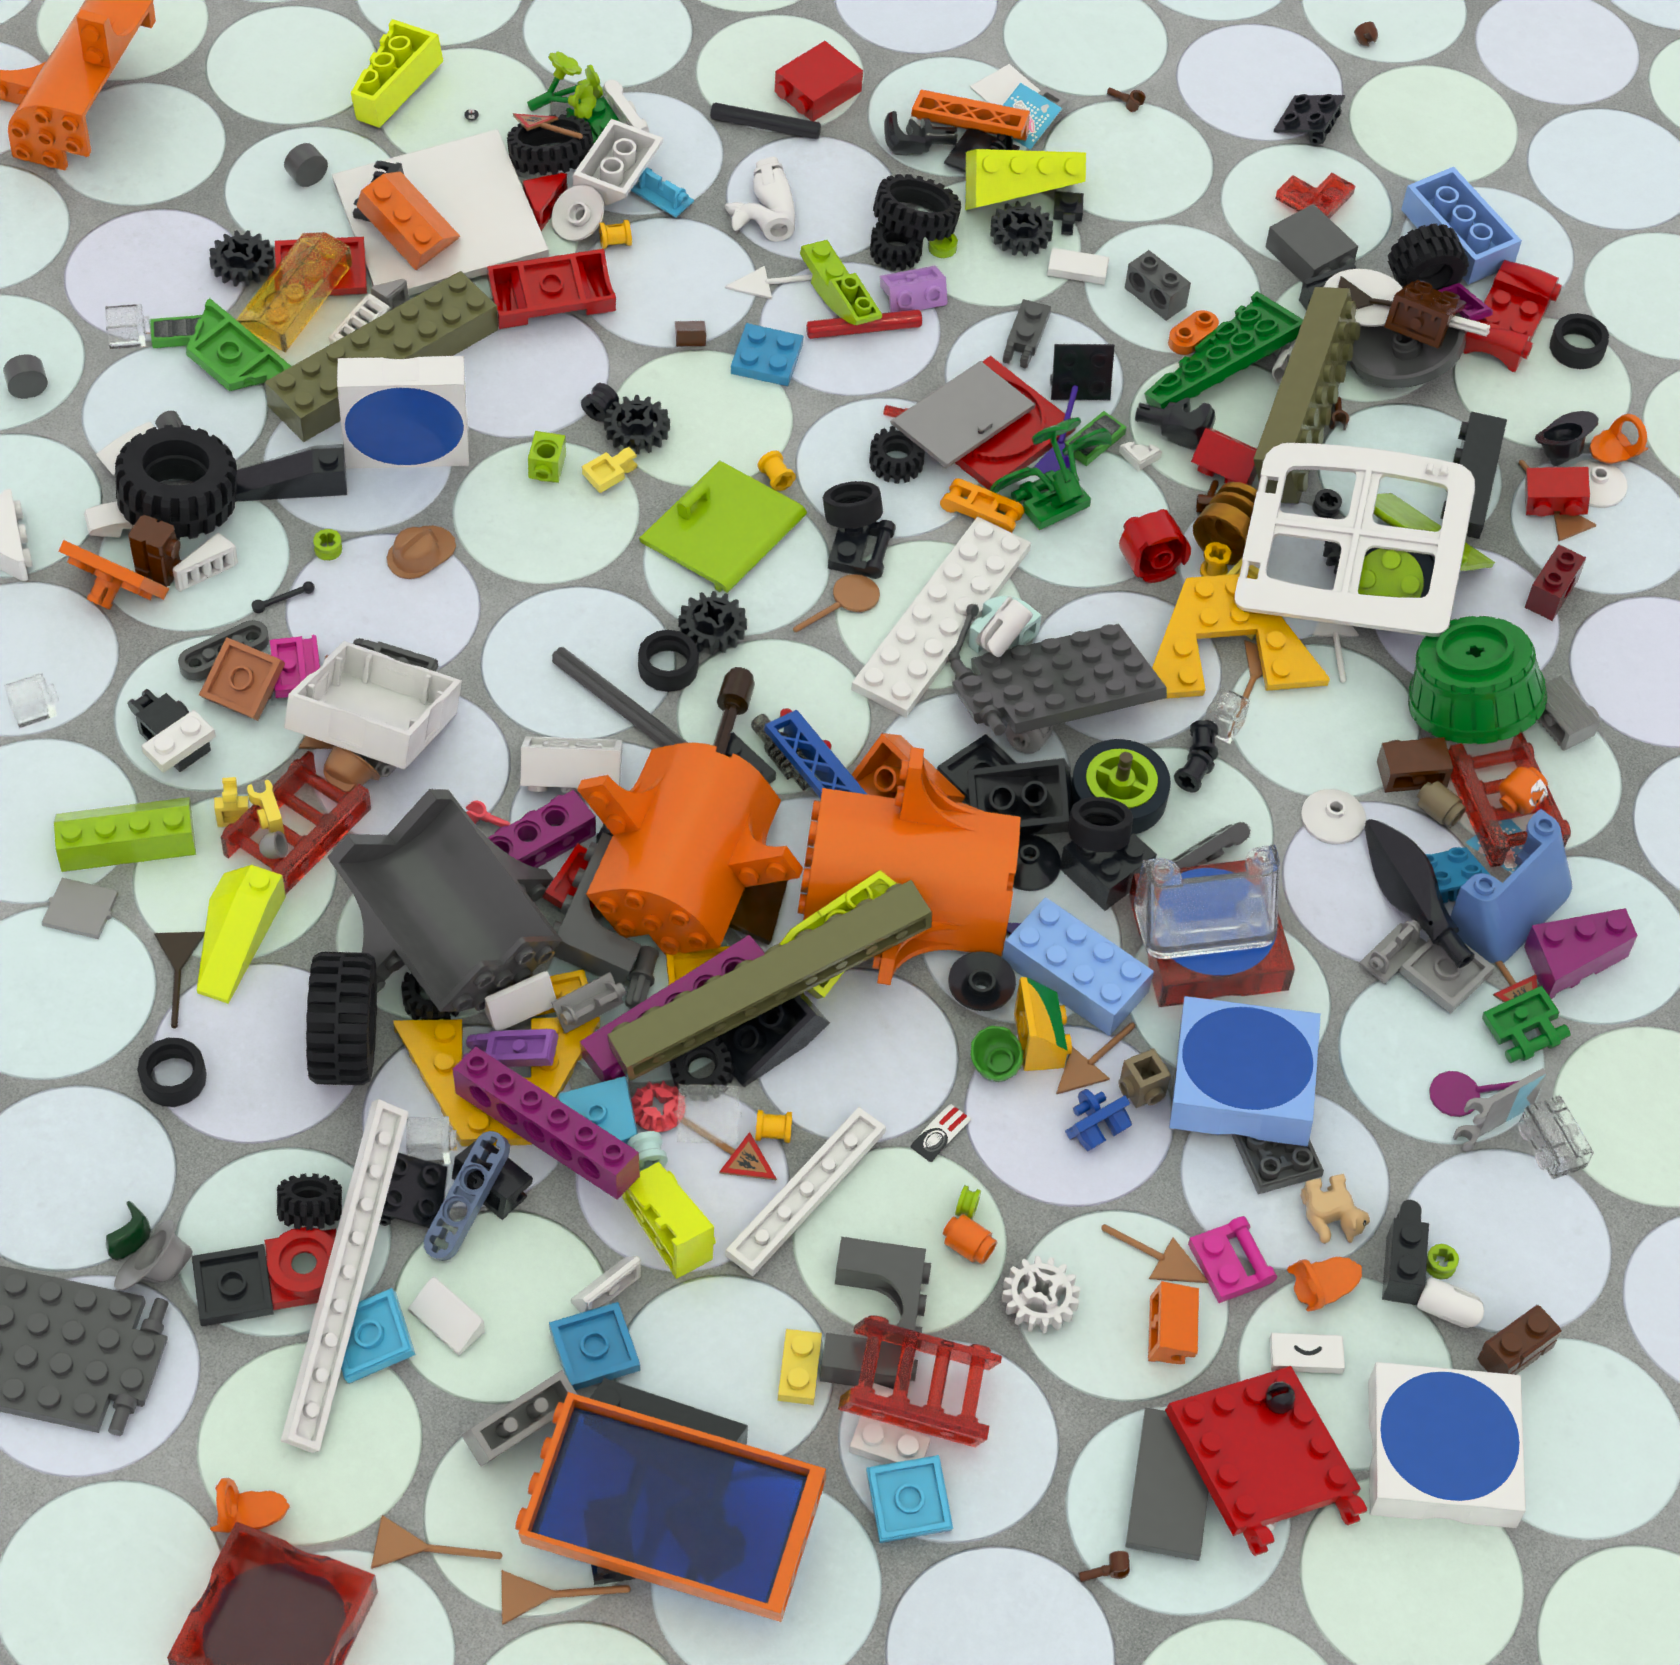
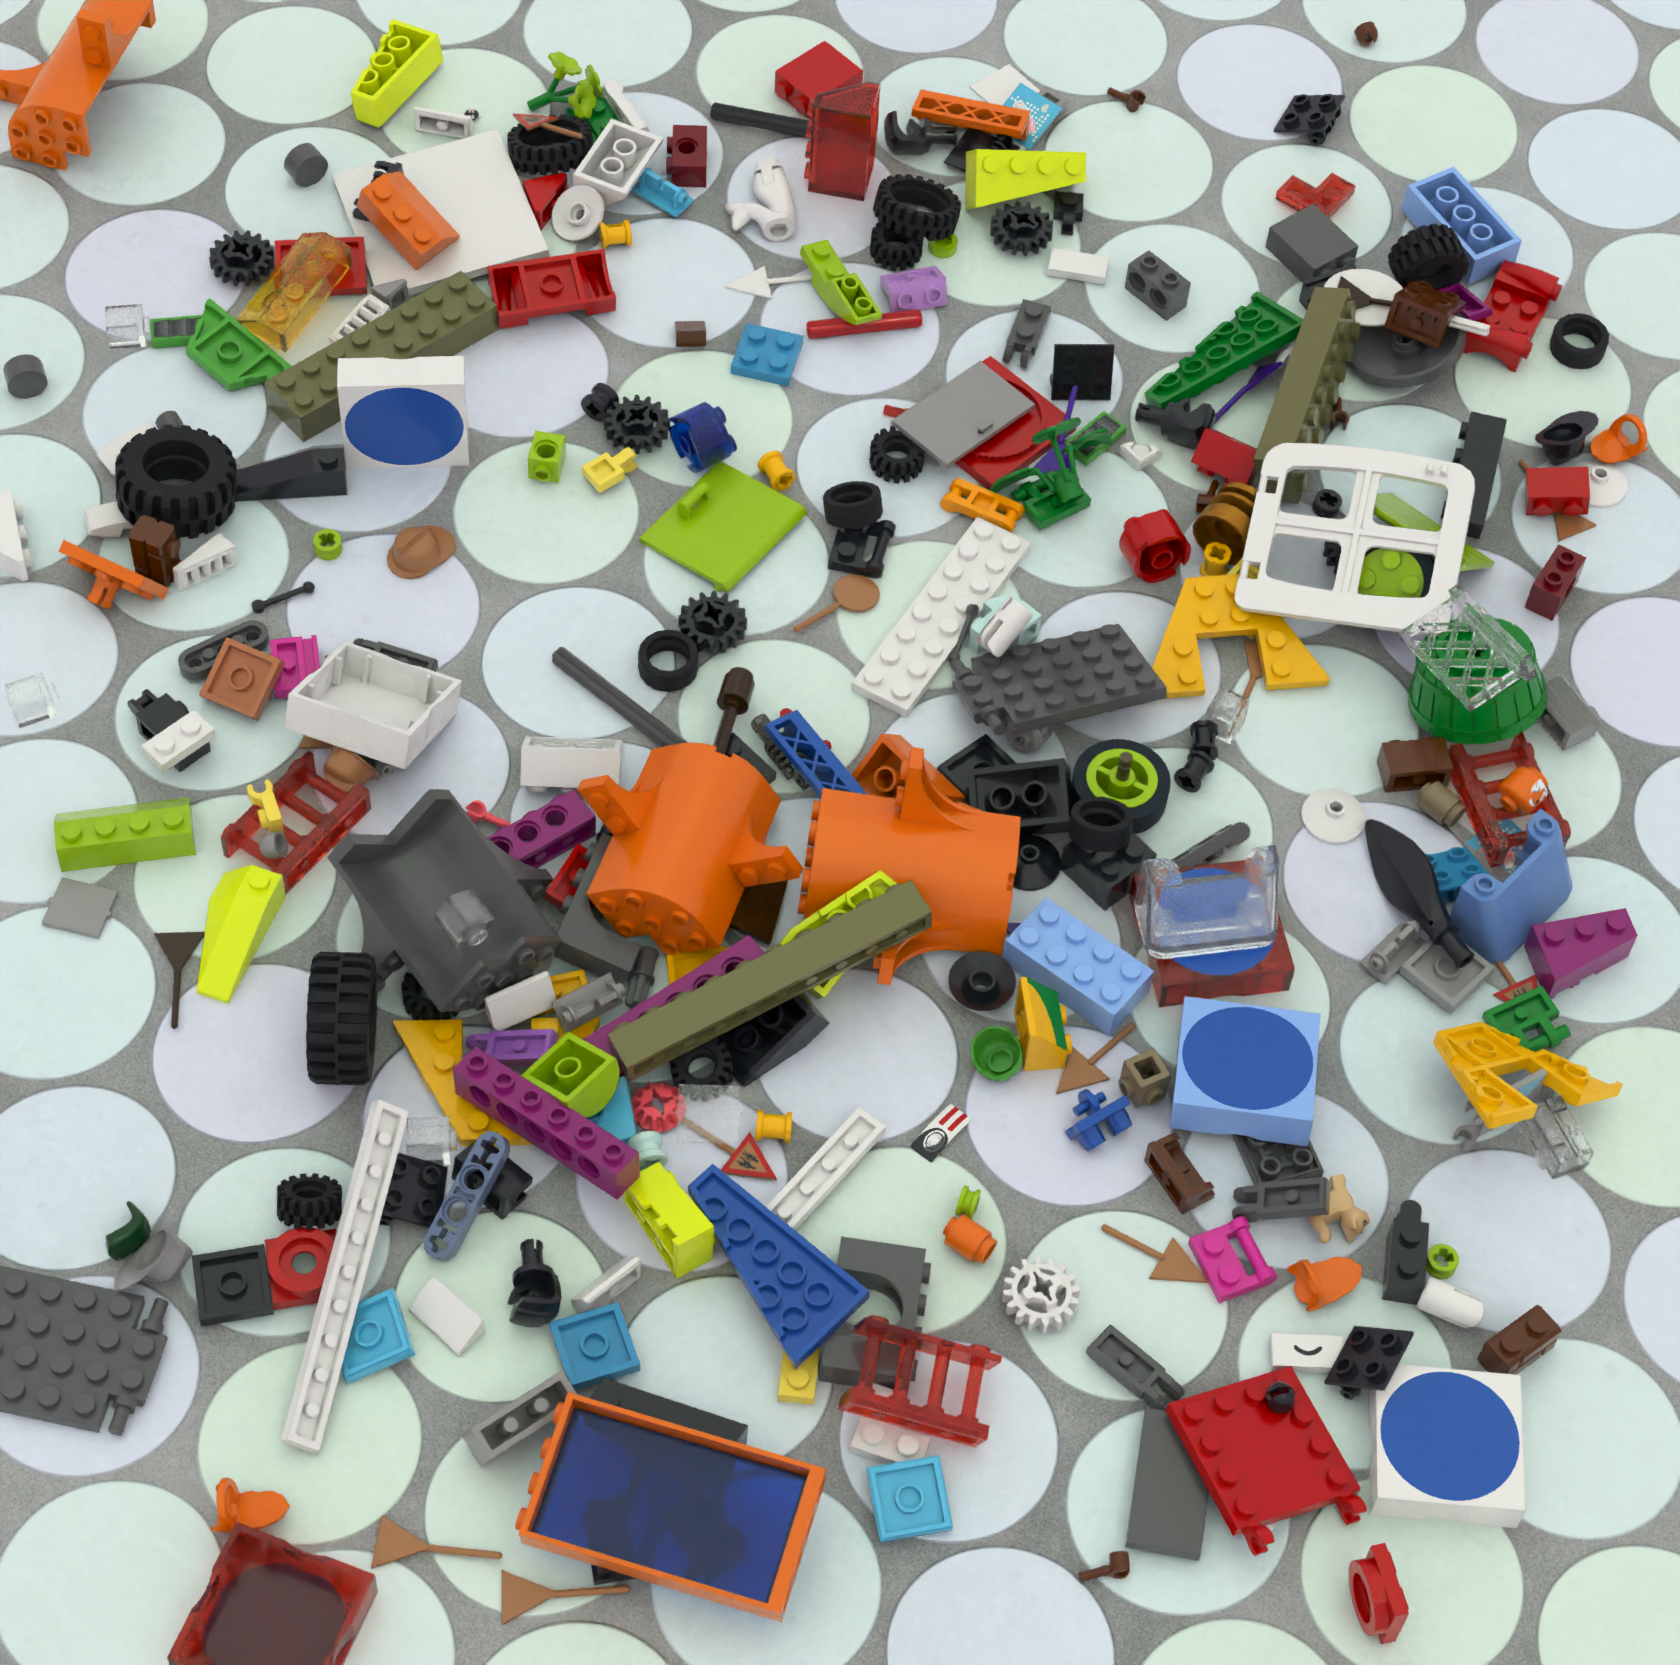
(163, 1050): black tyre -> none
(230, 805): light yellow plate -> none
(443, 123): none -> white slope
(464, 919): none -> clear brick
(535, 1290): none -> black piece
(576, 1075): none -> lime brick
(688, 156): none -> dark red brick
(701, 436): none -> clear blue brick
(788, 1278): none -> blue wing
(842, 140): none -> clear red windscreen
(1133, 1368): none -> dark grey hinge
(1173, 1323): orange hinge -> none
(1177, 1174): none -> reddish brown hinge
(1194, 329): orange plate -> none
(1260, 373): none -> dark purple piece
(1283, 1199): none -> dark grey hinge
(1335, 630): white piece -> none
(1368, 1359): none -> black hinge
(1377, 1594): none -> red piece
(1454, 1089): magenta piece -> none
(1482, 1053): none -> yellow wing
(1492, 637): none -> clear fence

